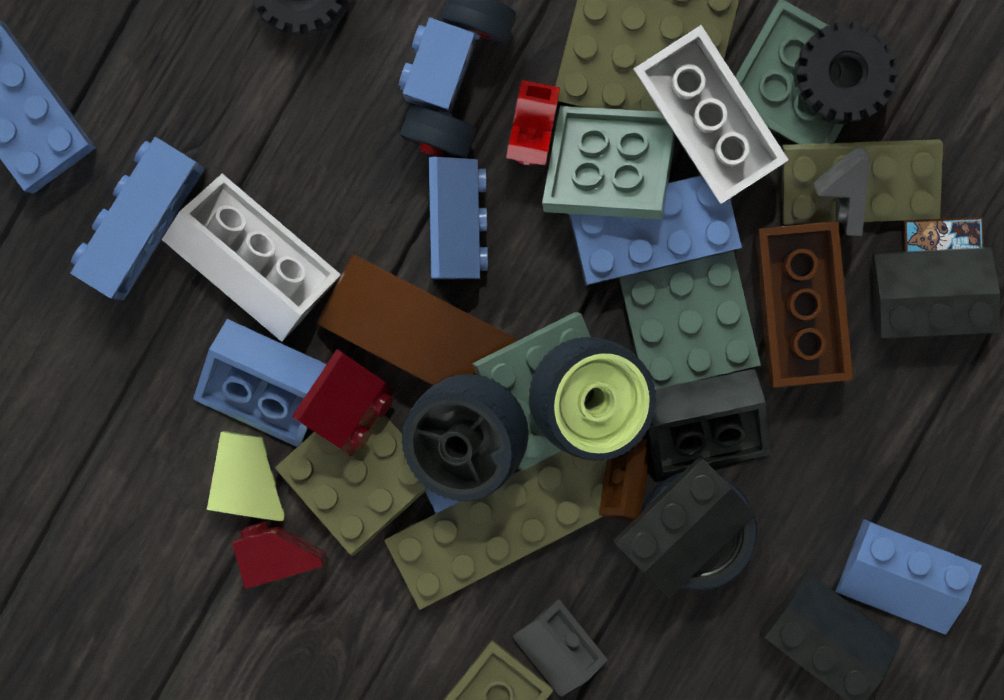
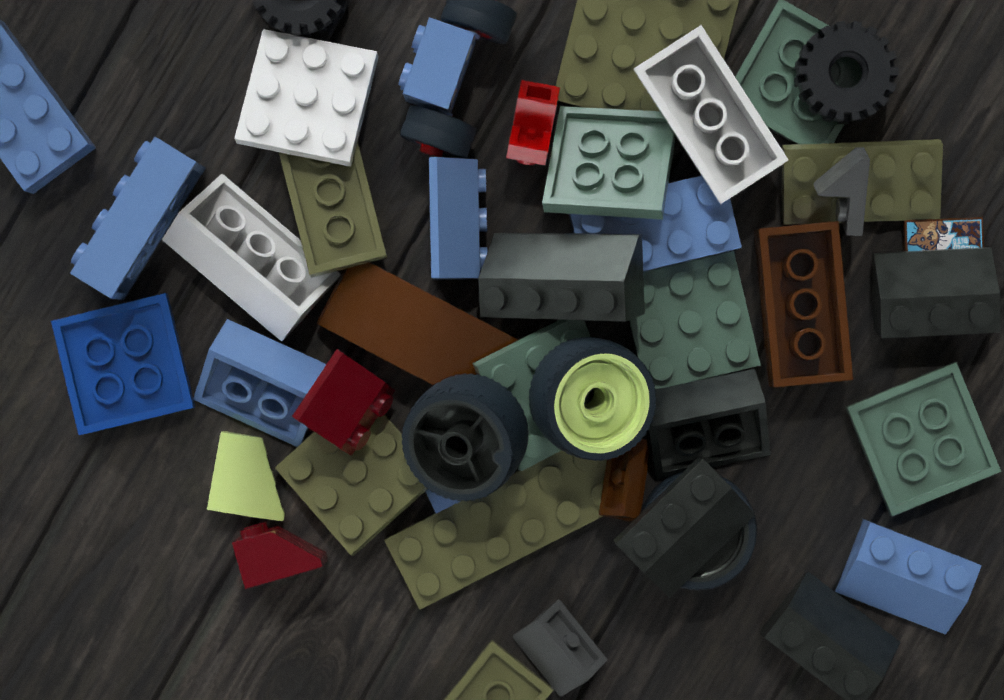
(123, 364): none -> blue plate
(306, 97): none -> white plate
(333, 213): none -> olive plate
(563, 277): none -> pearl dark grey slope
(923, 439): none -> sand green plate

